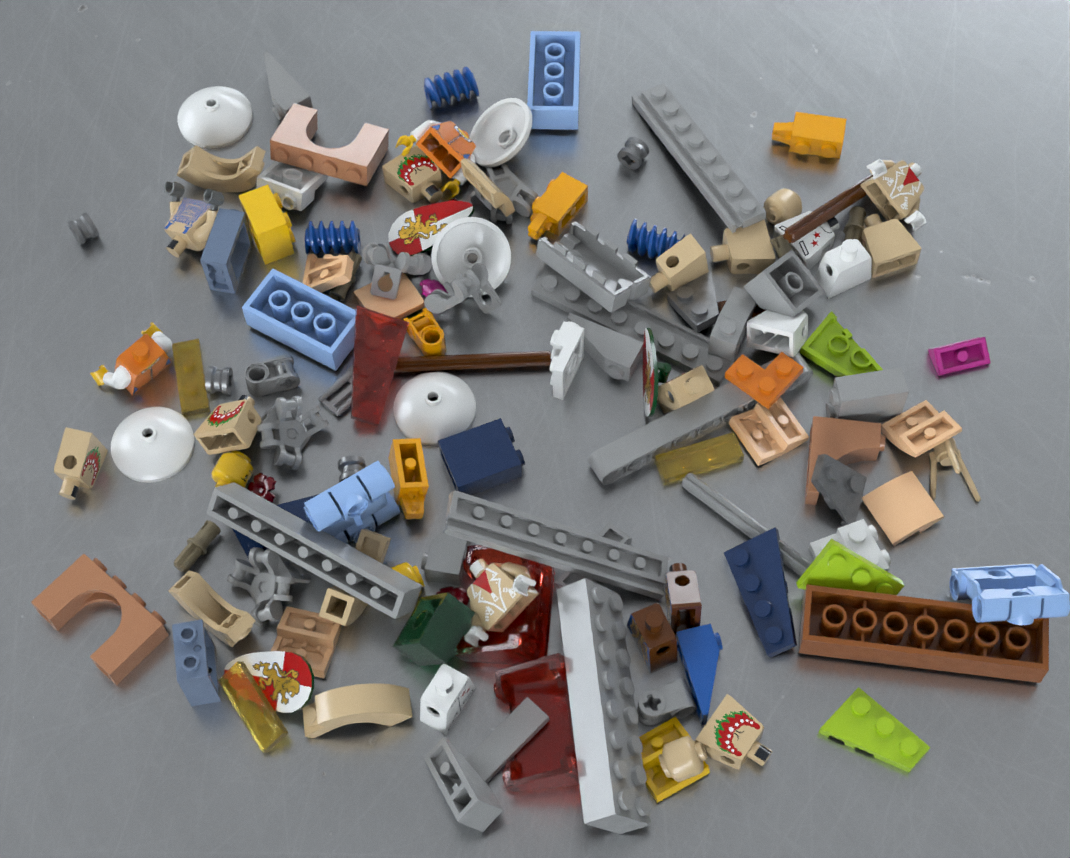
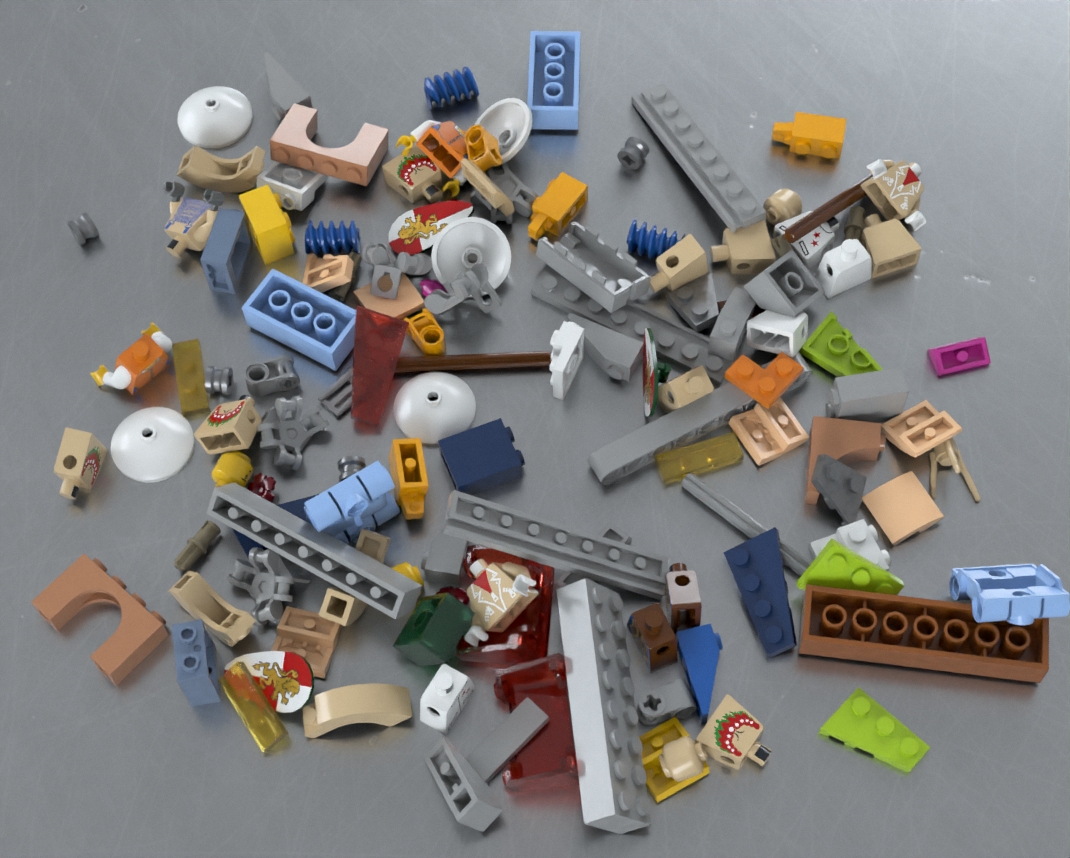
(482, 148): none -> light orange piece

